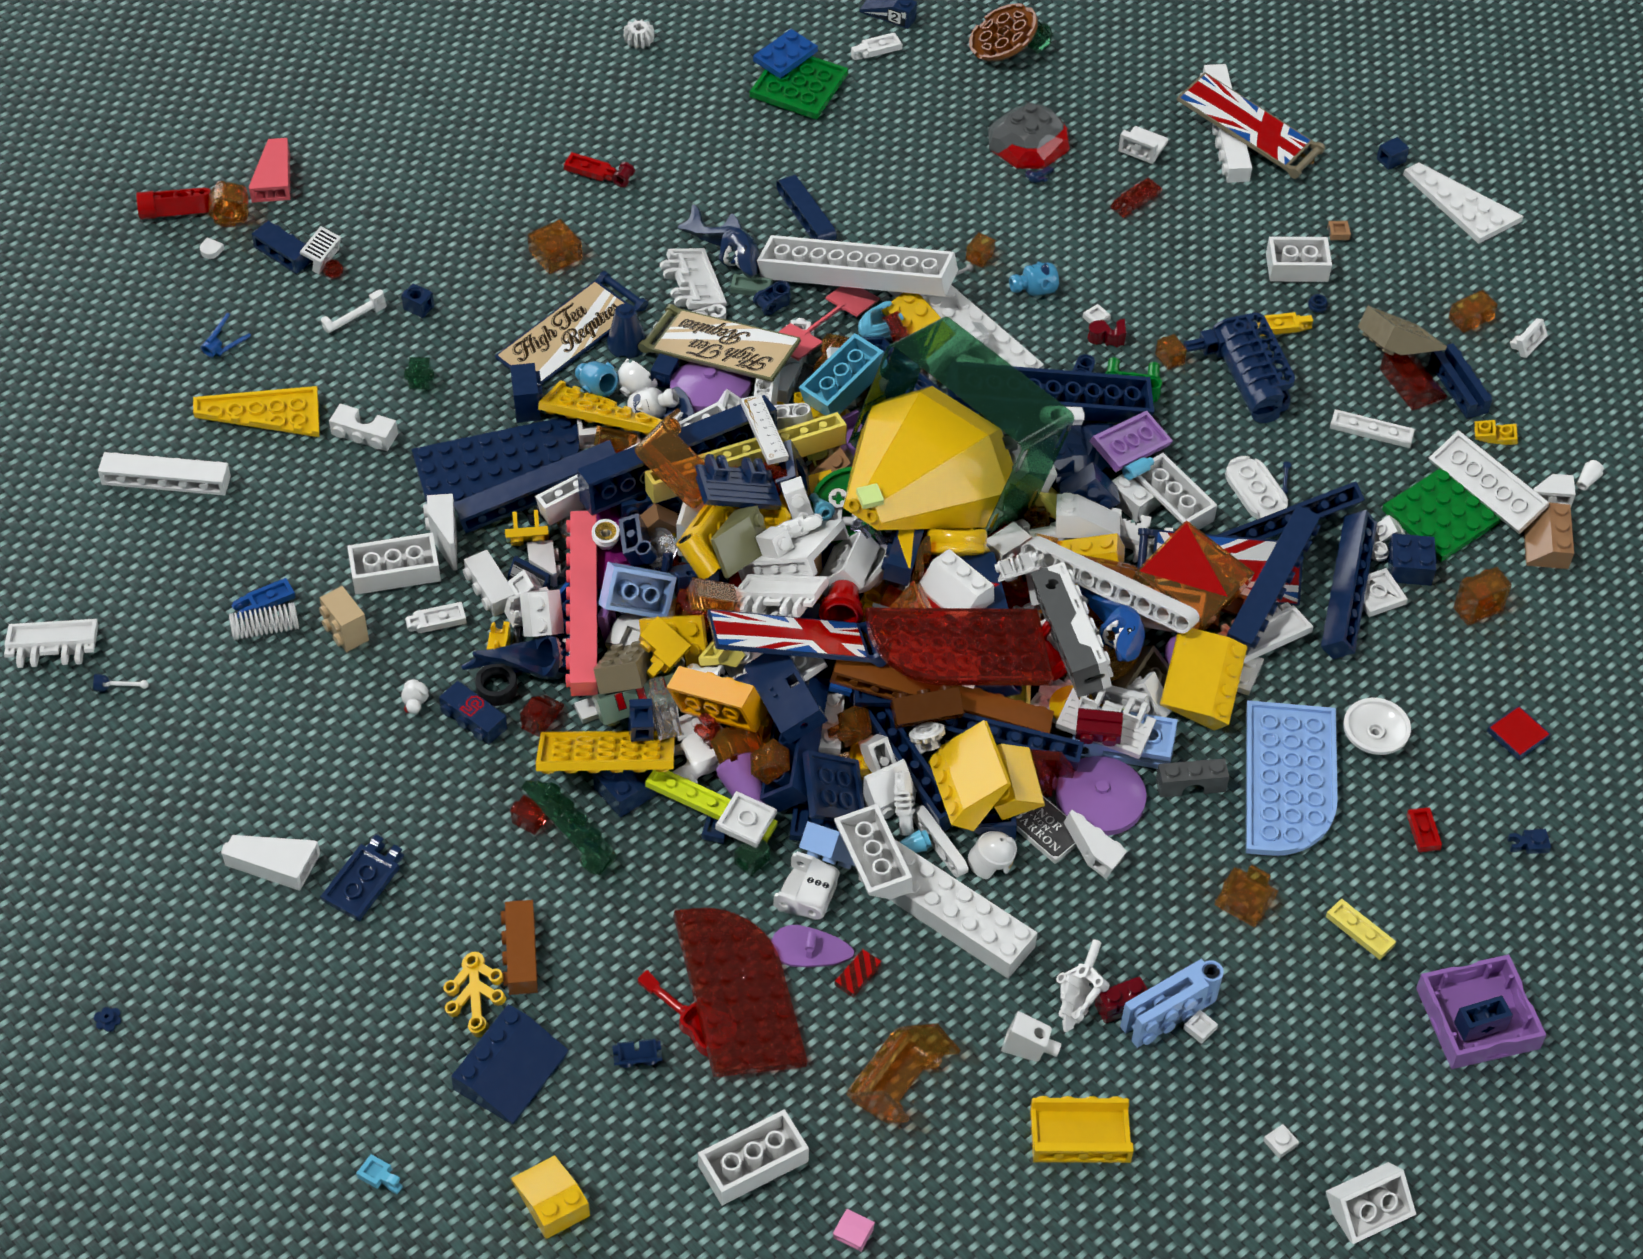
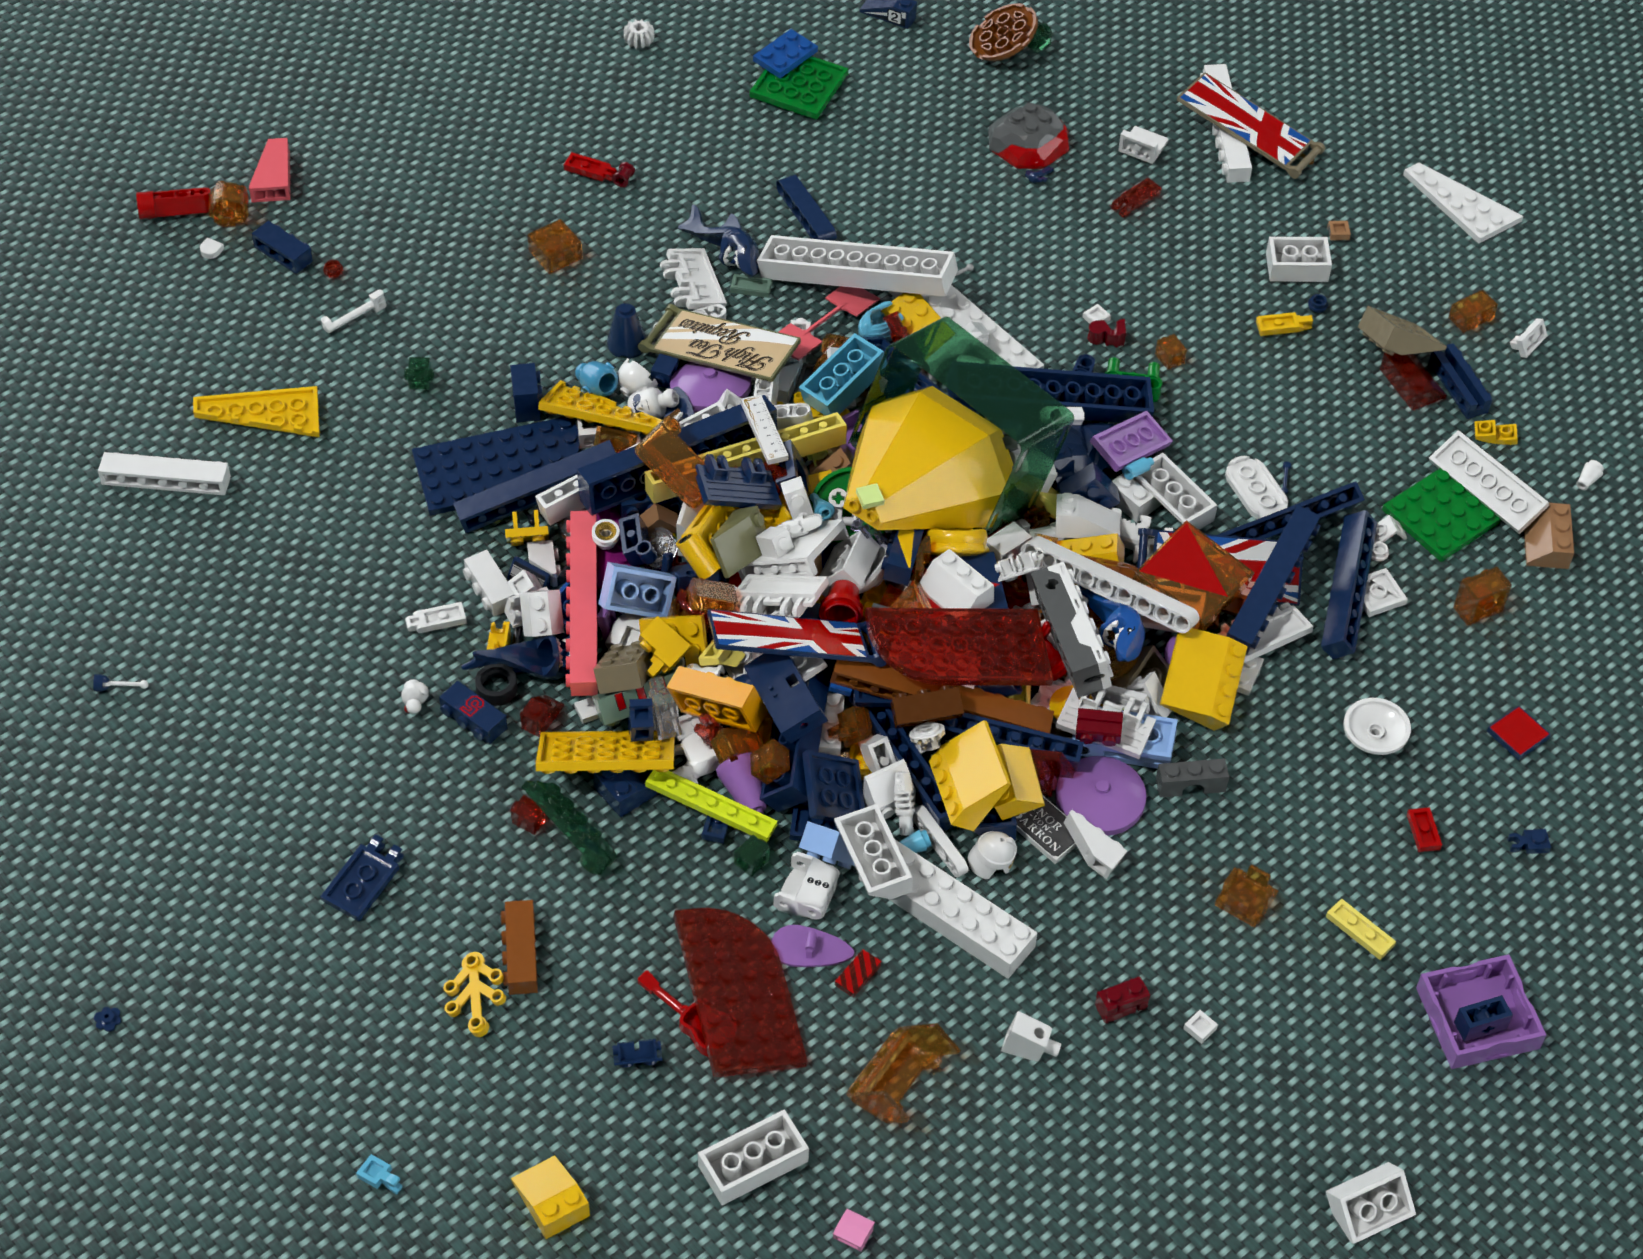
(48, 637): white hinge -> none
(213, 344): blue plant -> none
(235, 624): white piece -> none
(264, 597): blue hinge -> none
(272, 859): white slope -> none
(321, 248): white panel -> none
(343, 619): tan brick -> none
(377, 434): white arch -> none
(394, 563): white brick -> none
(417, 300): dark blue brick -> none
(442, 522): white slope -> none
(509, 1065): dark blue slope -> none
(569, 329): flag -> none
(746, 819): white tile -> none
(773, 297): dark blue piece -> none
(876, 46): white hinge -> none
(980, 250): clear orange brick -> none
(1036, 279): dark azure piece -> none
(1075, 989): white bar -> none
(1081, 1129): yellow panel -> none
(1172, 1001): light blue hinge -> none
(1250, 362): dark blue piece -> none
(1281, 1141): white plate -> none
(1289, 776): light blue plate -> none
(1372, 428): white tile -> none
(1392, 153): dark blue brick -> none
(1412, 559): dark blue brick -> none
(1557, 489): white slope -> none

